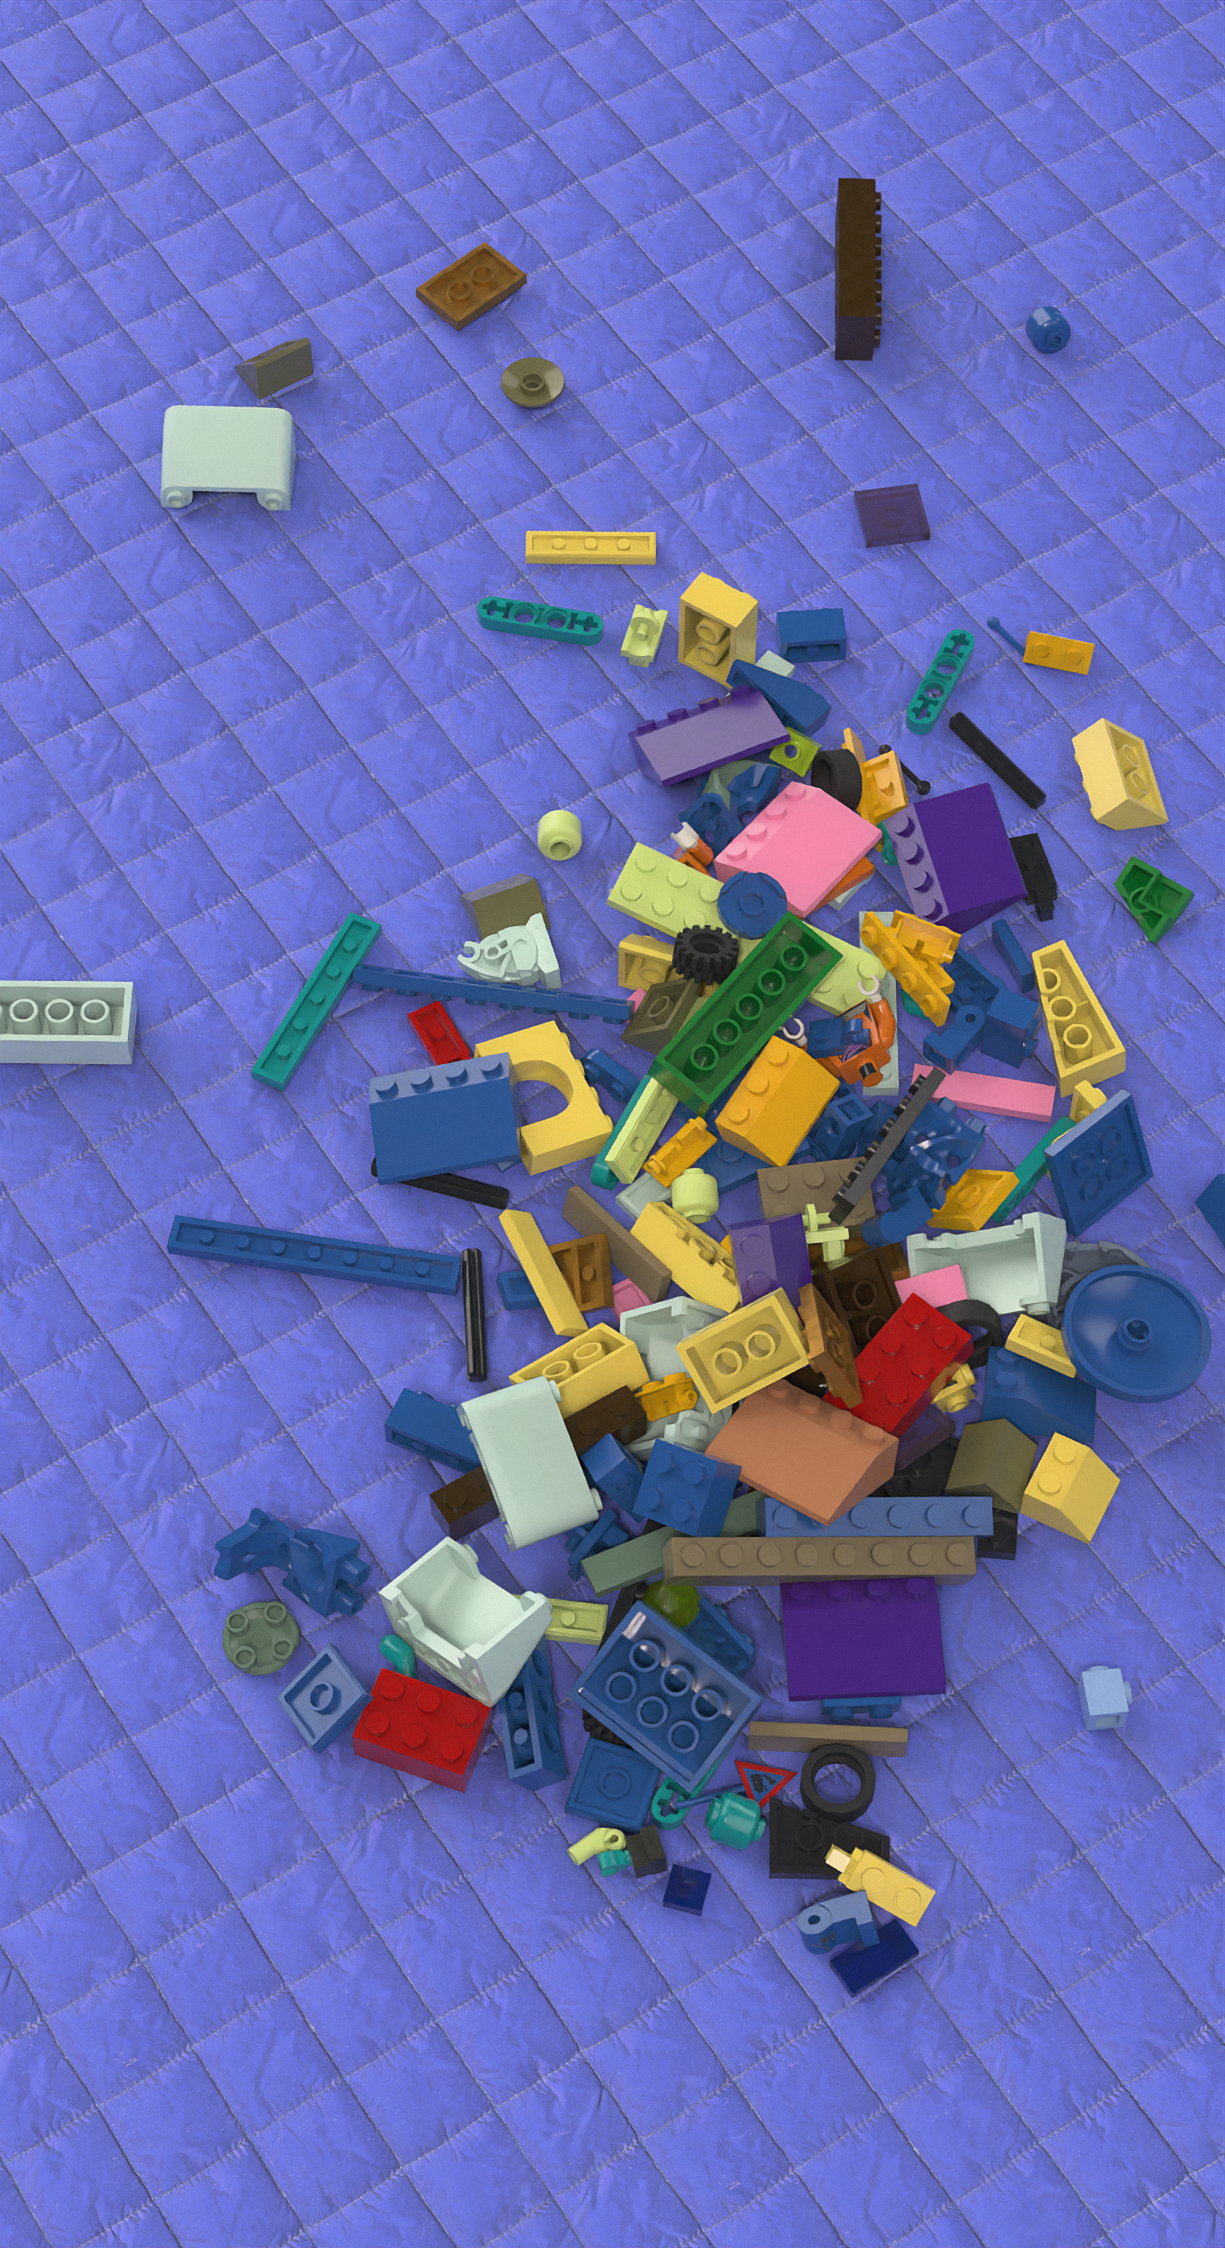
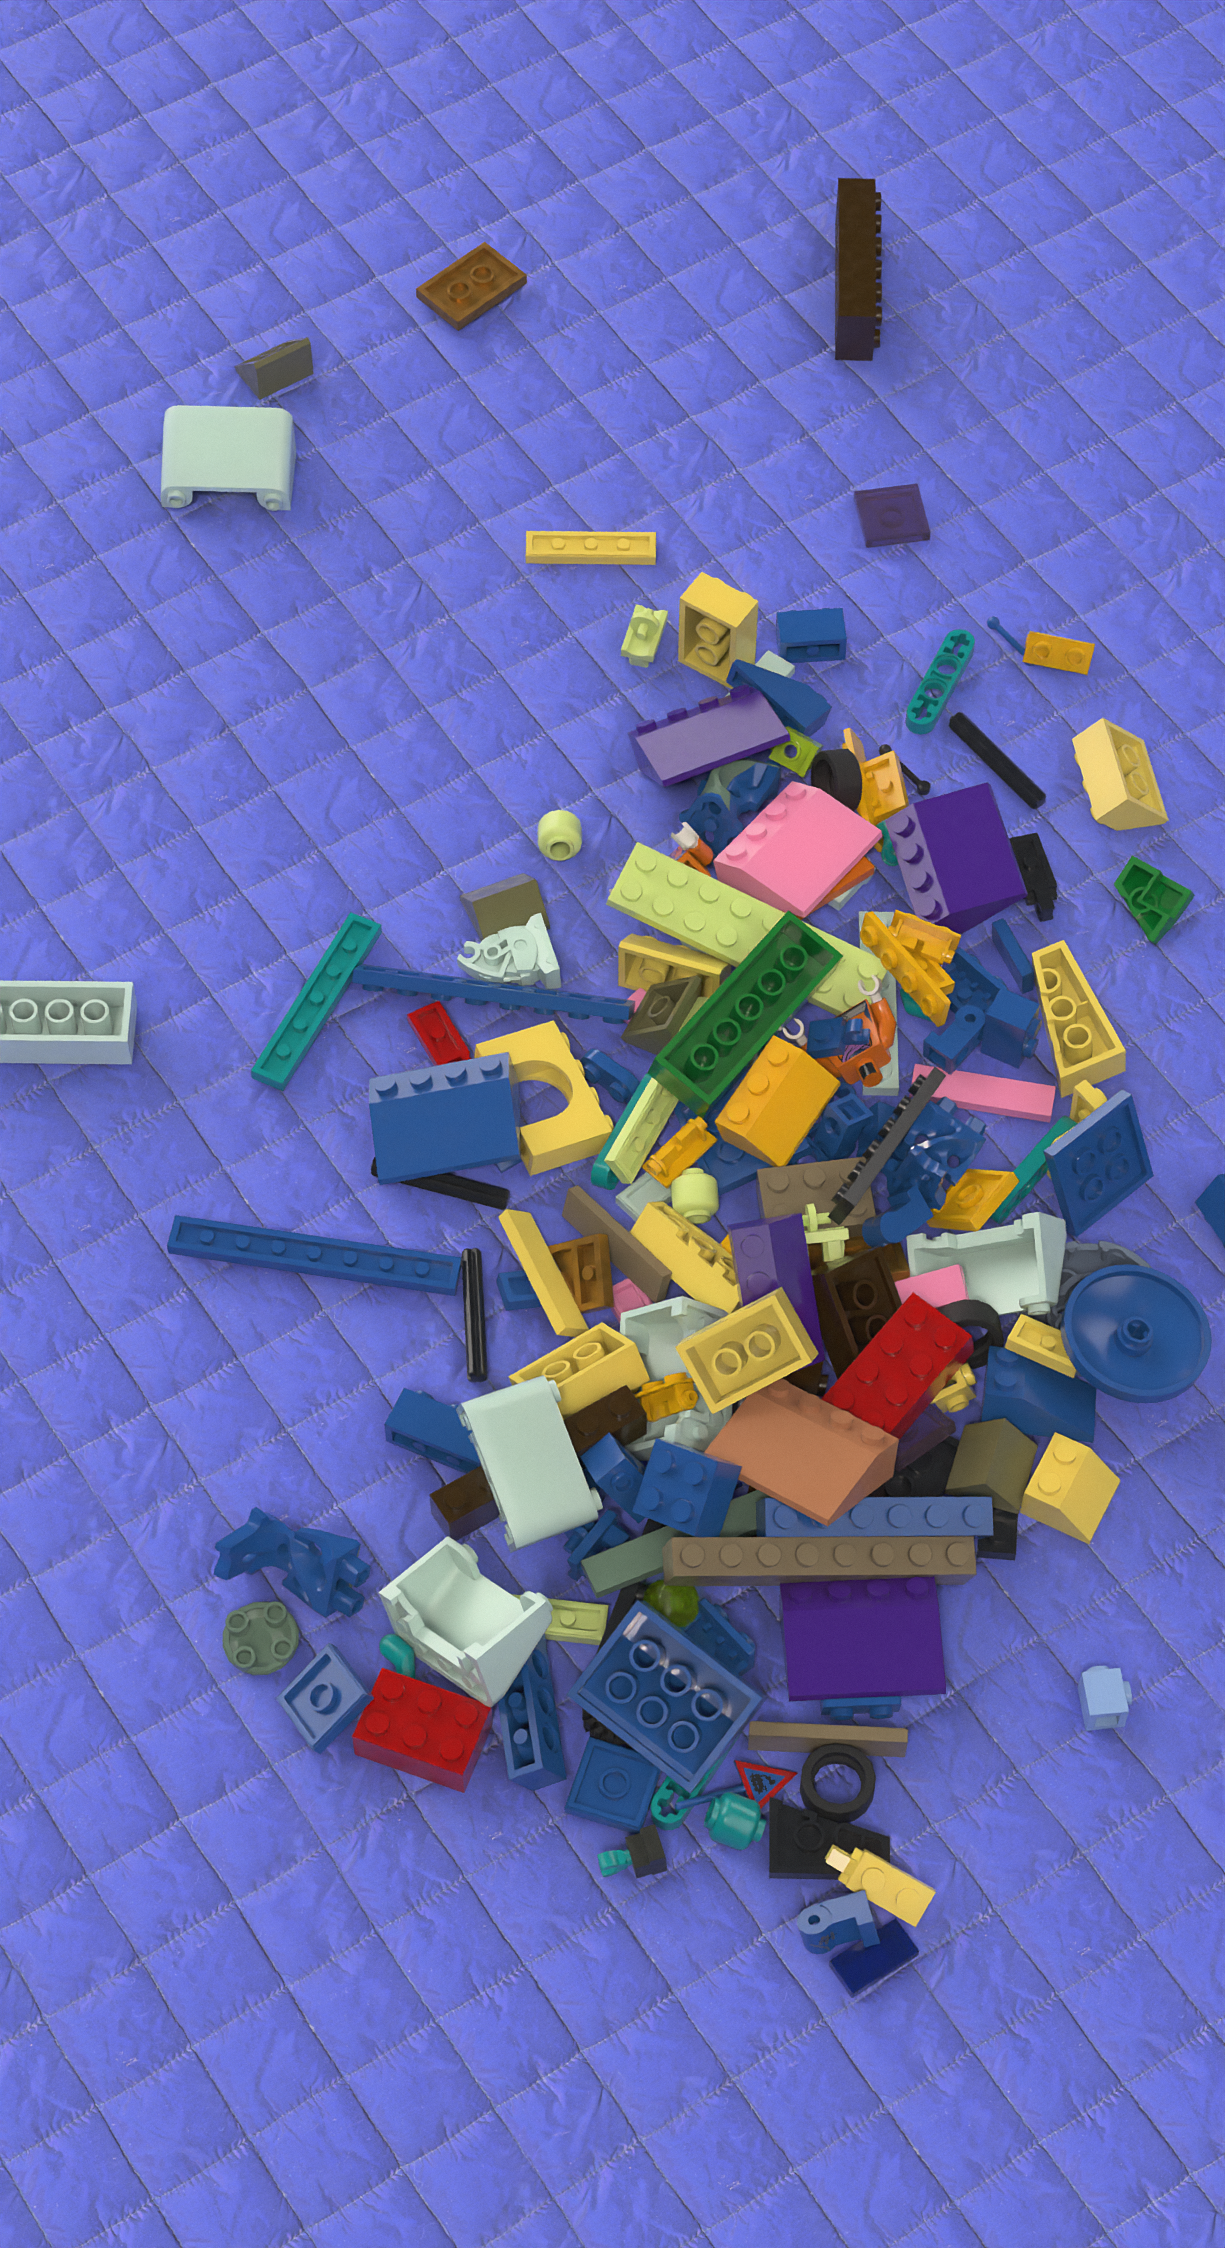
(532, 382): olive dish -> none
(538, 626): teal beam -> none
(595, 1843): yellowish green arm -> none
(687, 1890): clear blue tile -> none
(705, 954): black tyre -> none
(751, 904): blue tile -> none
(829, 1346): pearl gold plate -> none
(1048, 329): blue head -> none

